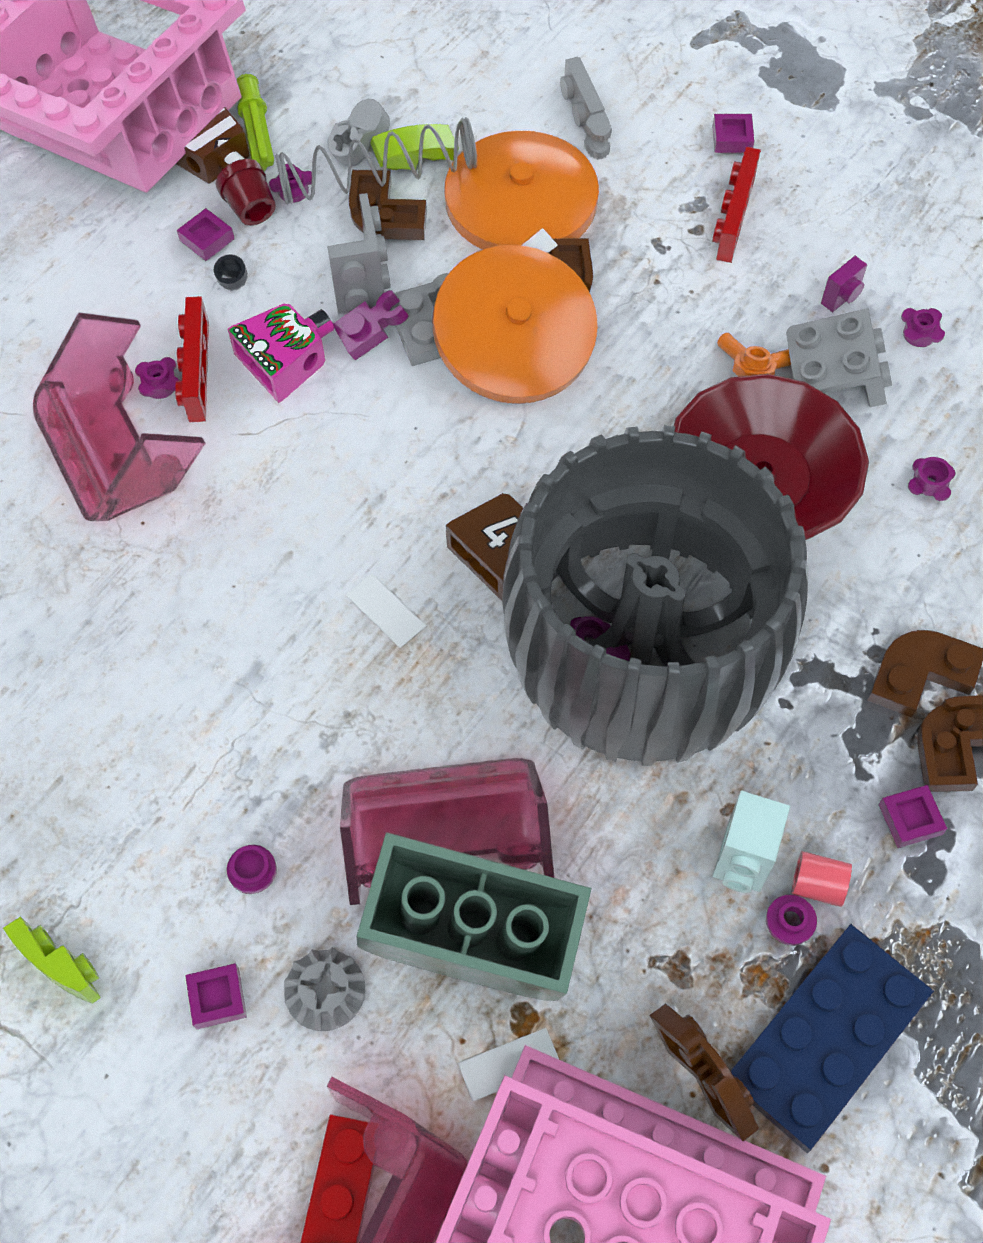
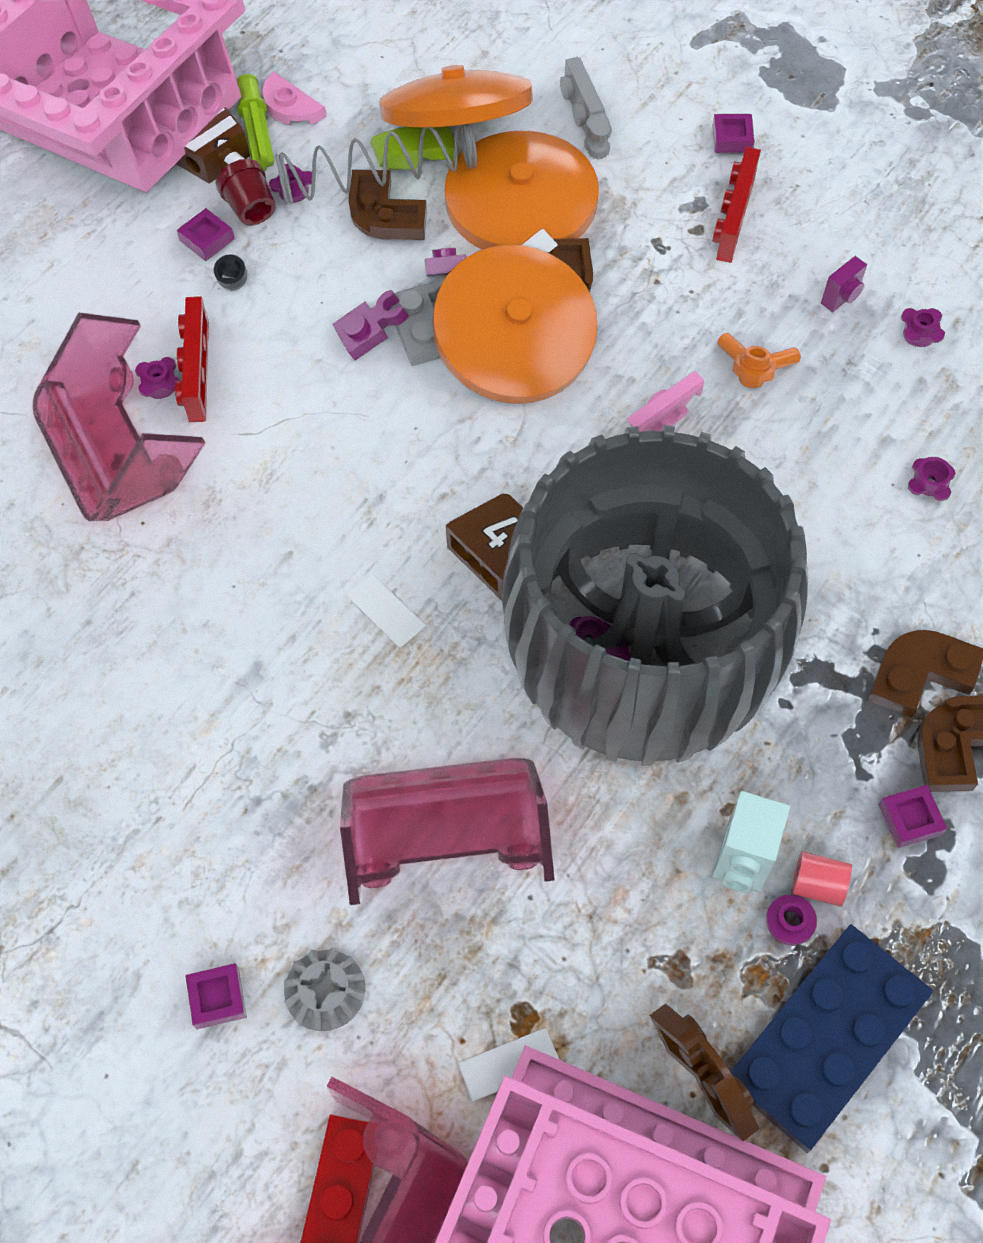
(57, 964): lime slope -> none
(251, 869): magenta plate -> none
(281, 347): dark pink torso -> none
(289, 103): none -> bright pink plate
(357, 264): light grey bracket -> none
(364, 122): light grey piece -> none
(443, 261): none -> plate
(456, 98): none -> orange dish
(473, 919): sand green brick -> none
(667, 405): none -> bright pink plate
(794, 434): dark red dish -> none
(840, 354): light grey bracket -> none

